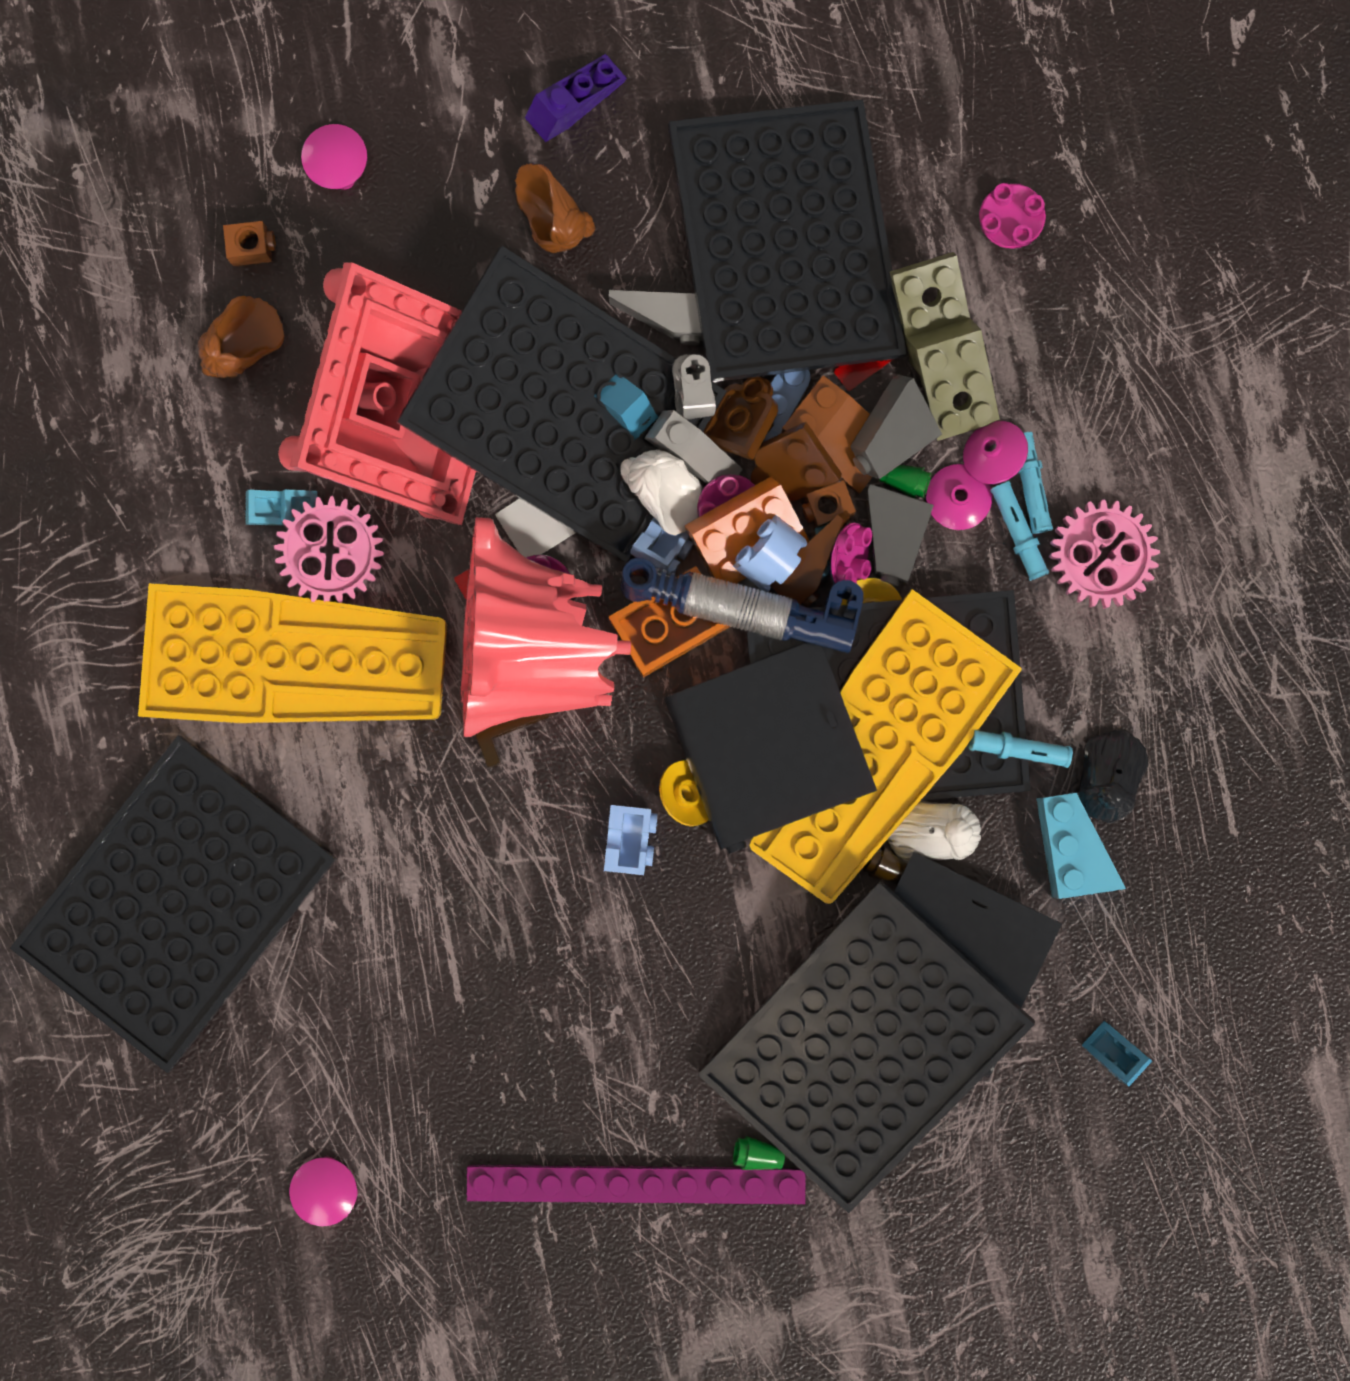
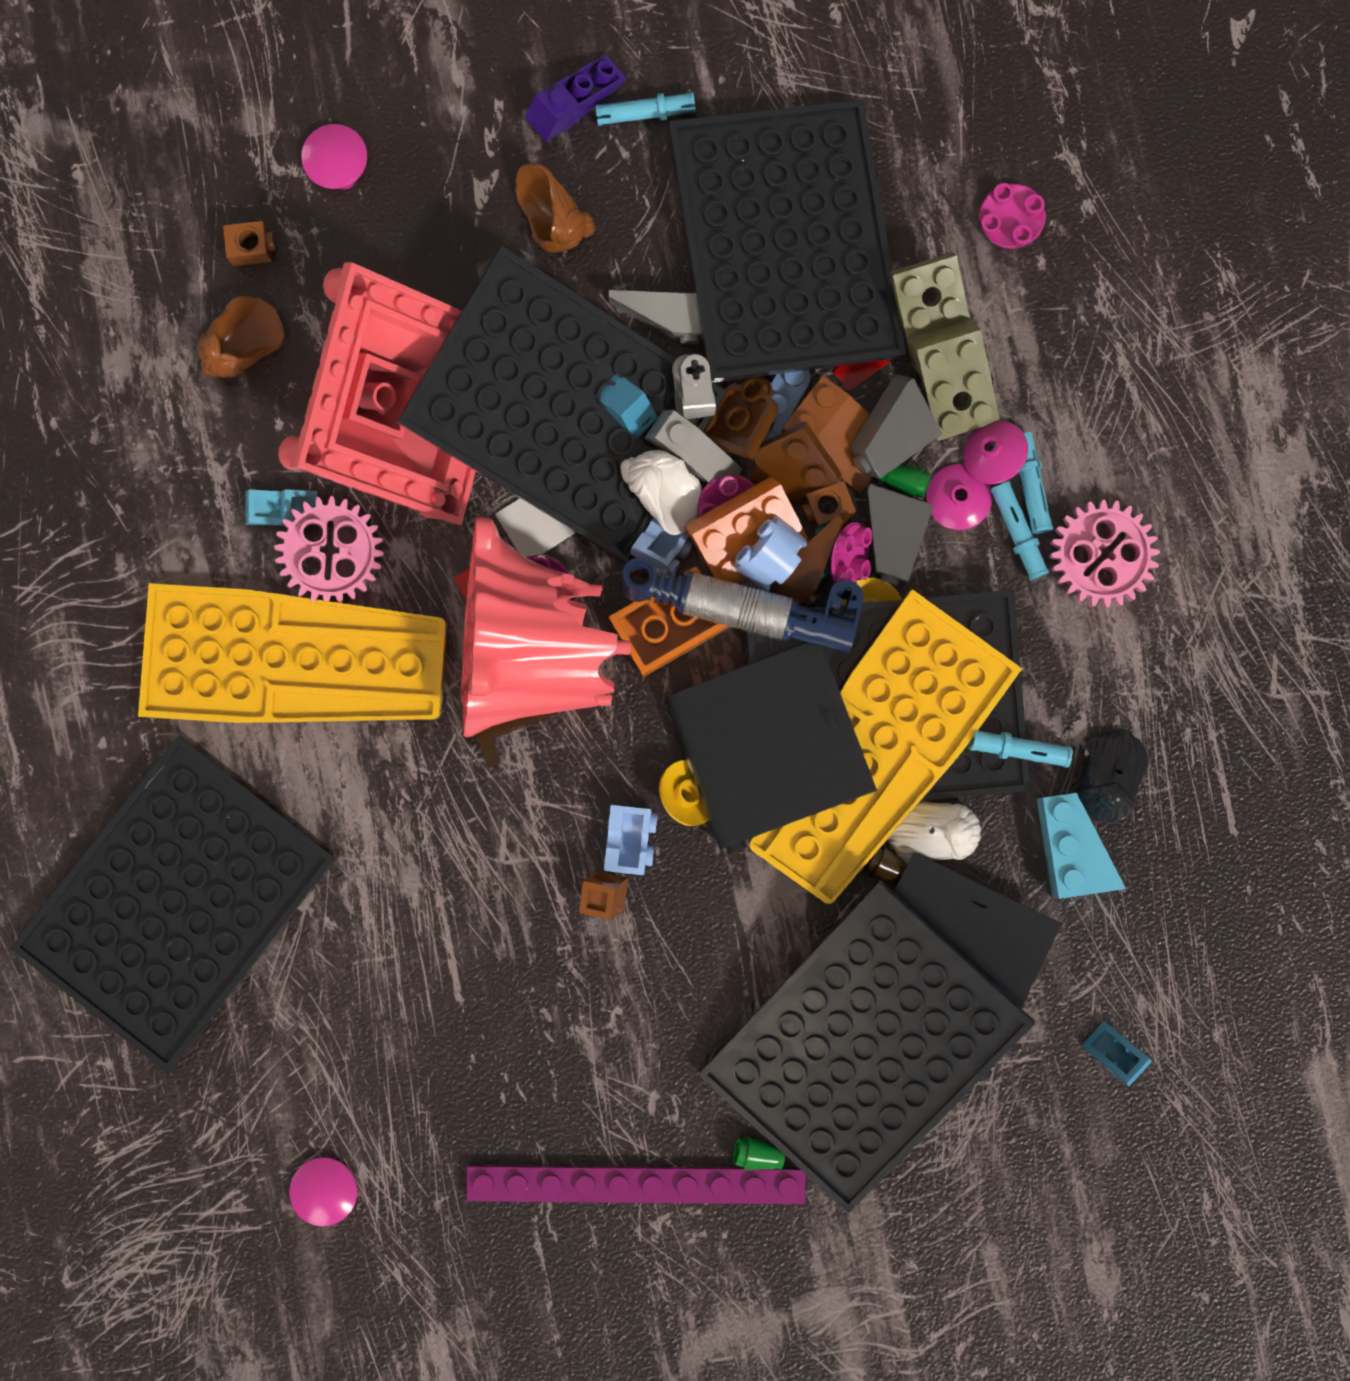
(603, 895): none -> dark orange brick
(646, 108): none -> medium azure pin

